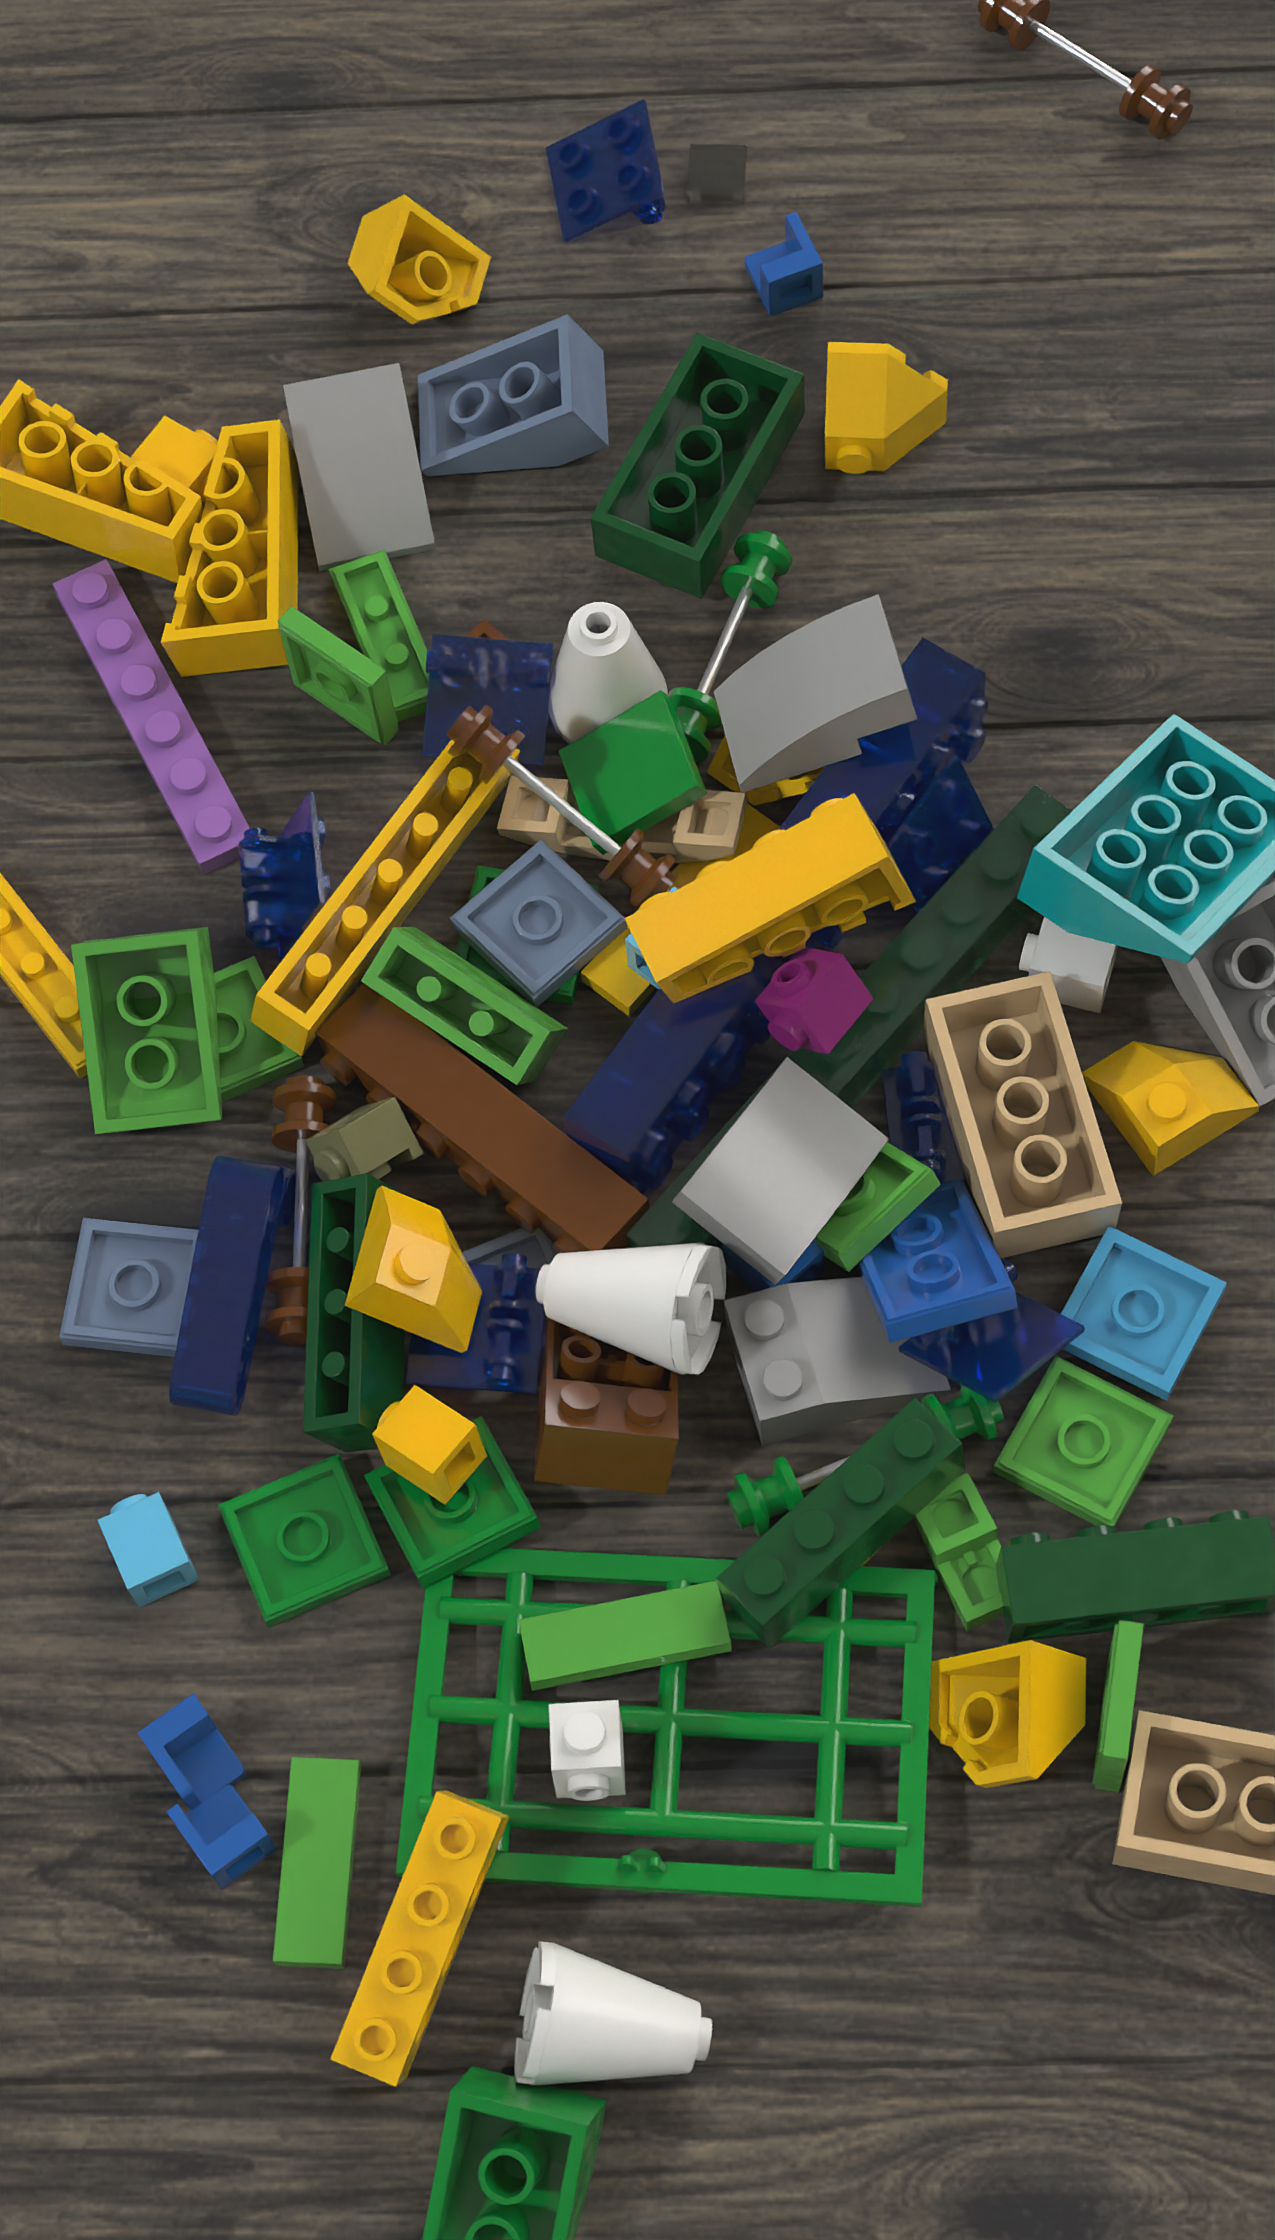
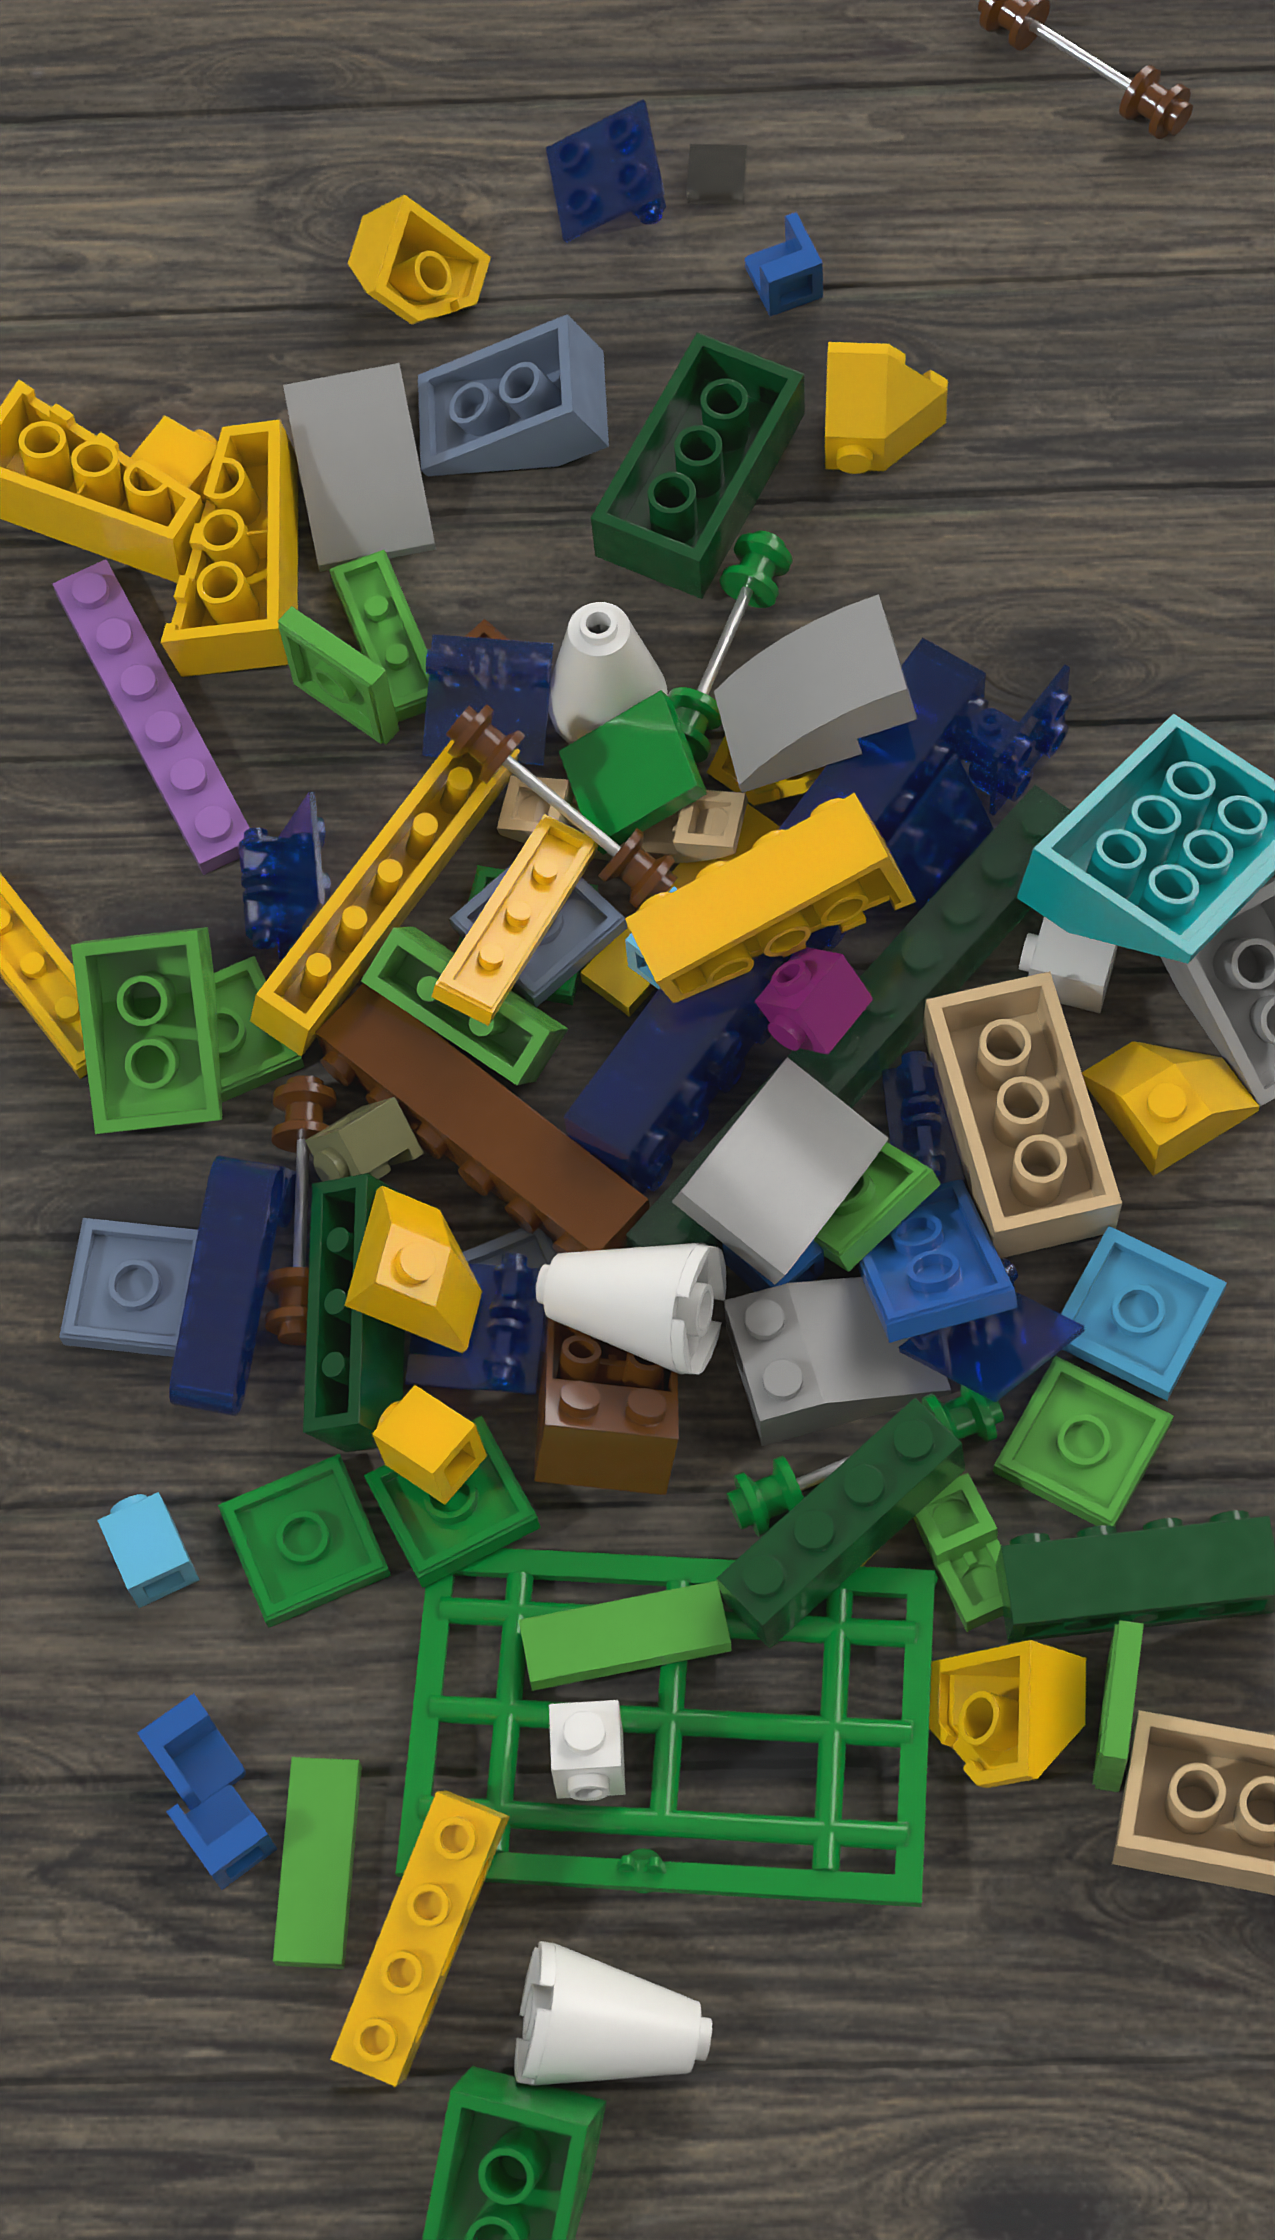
(515, 920): none -> yellow tile
(1007, 750): none -> clear blue hinge

